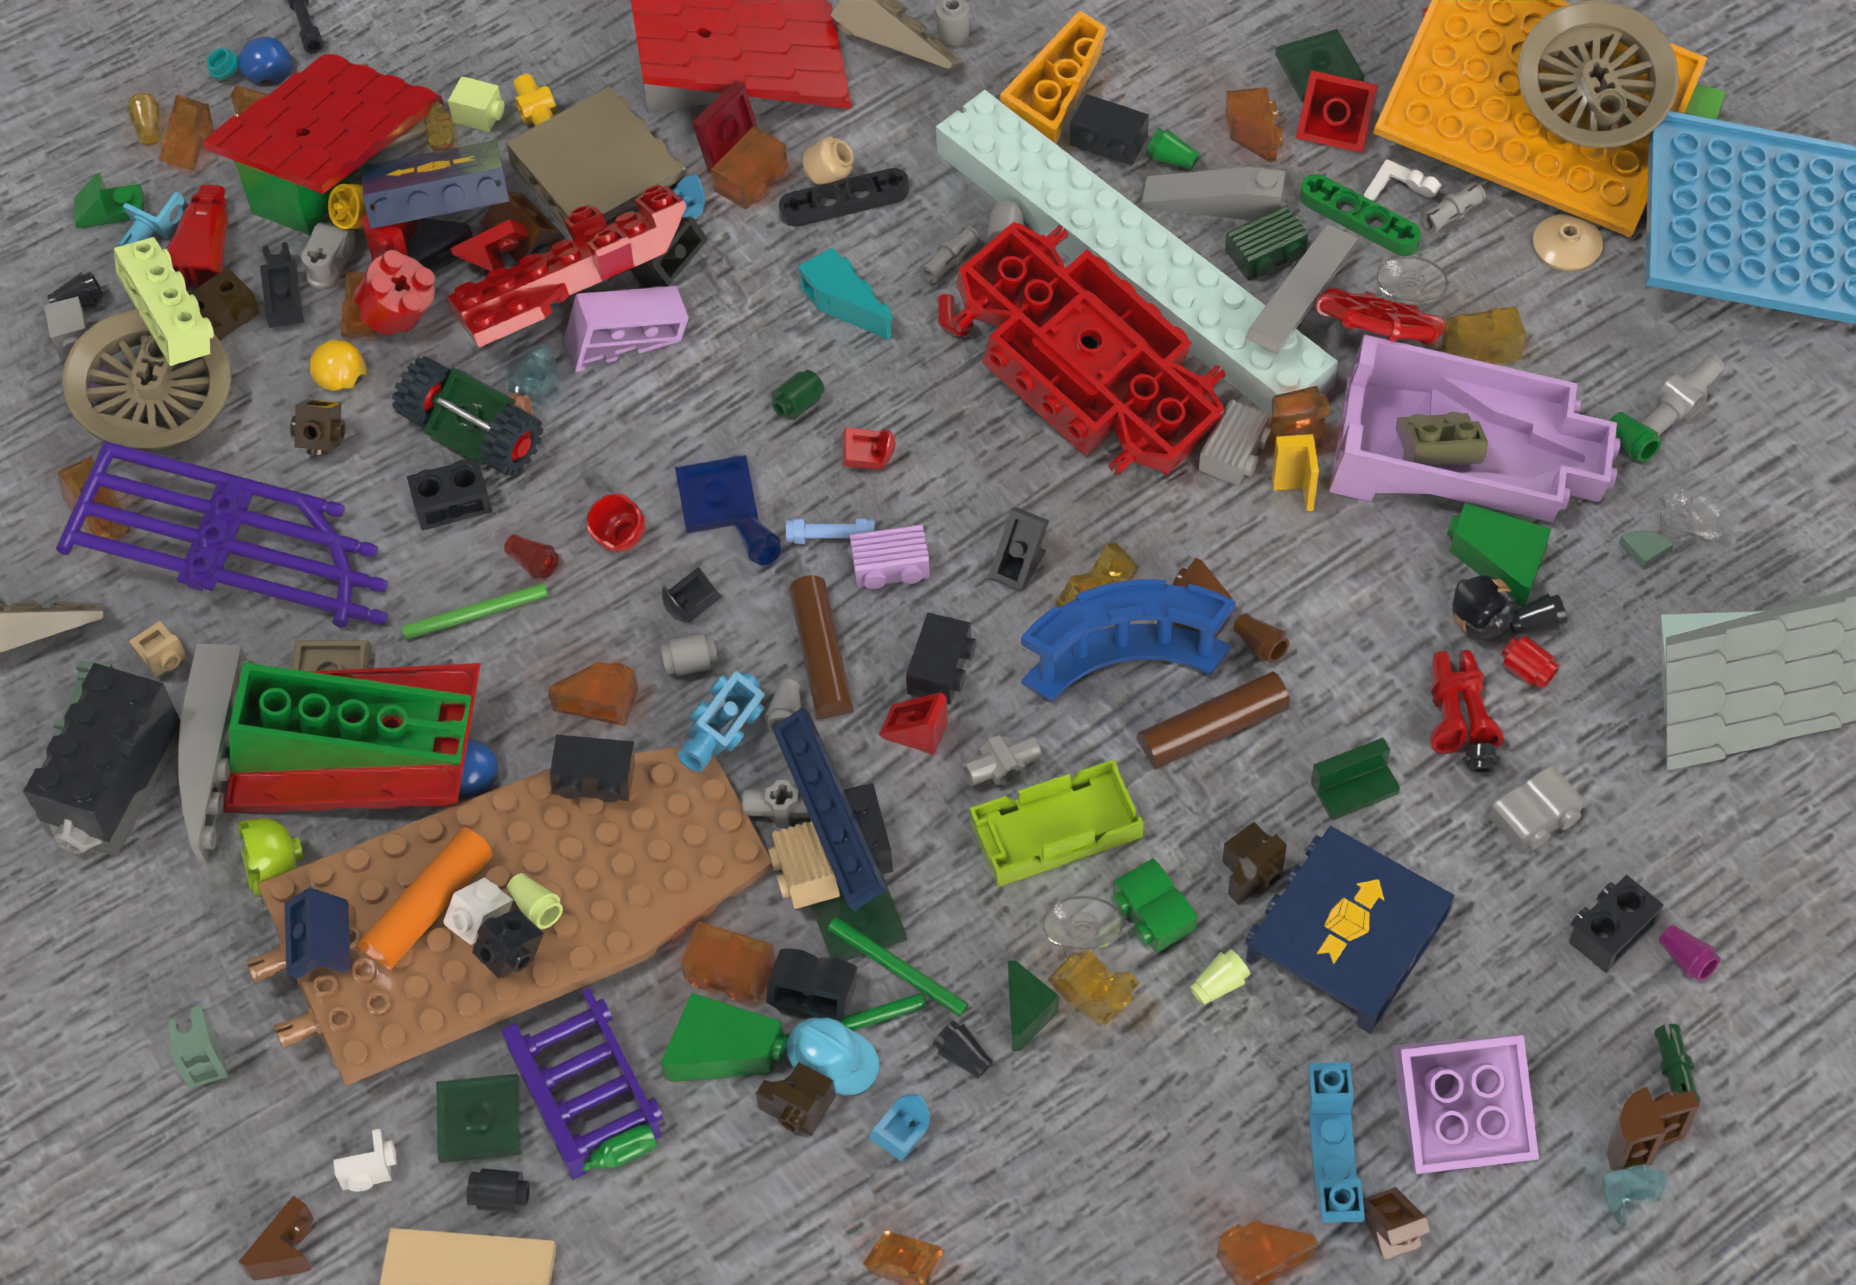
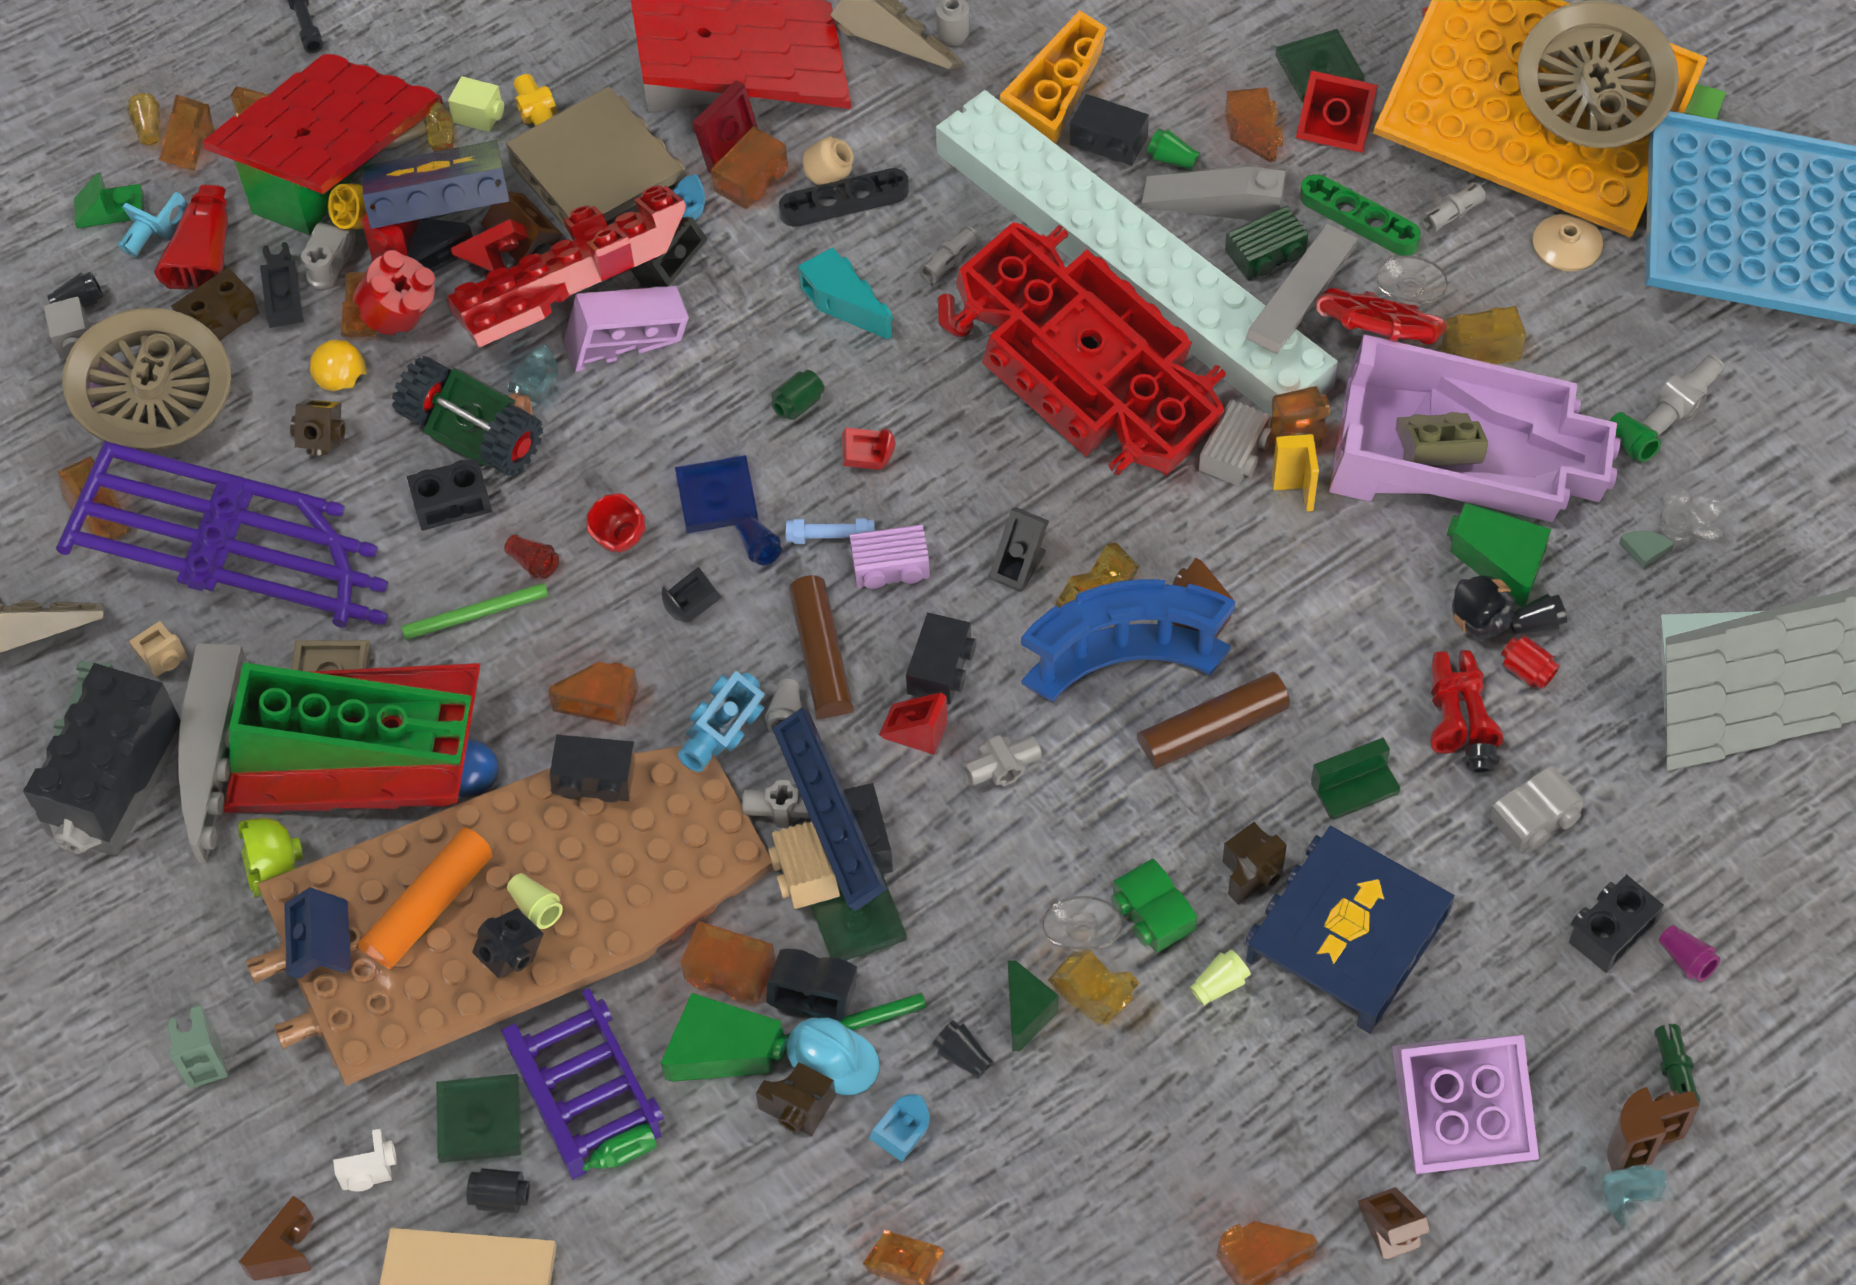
(163, 300): yellowish green brick -> none
(222, 63): teal plate -> none
(265, 60): blue hair -> none
(474, 906): white bracket -> none
(689, 654): light grey brick -> none
(898, 966): green bar -> none
(1002, 216): light grey brick -> none
(1055, 823): lime piece -> none
(1262, 638): reddish brown cone -> none
(1332, 1144): dark azure slope -> none
(1414, 179): white piece -> none

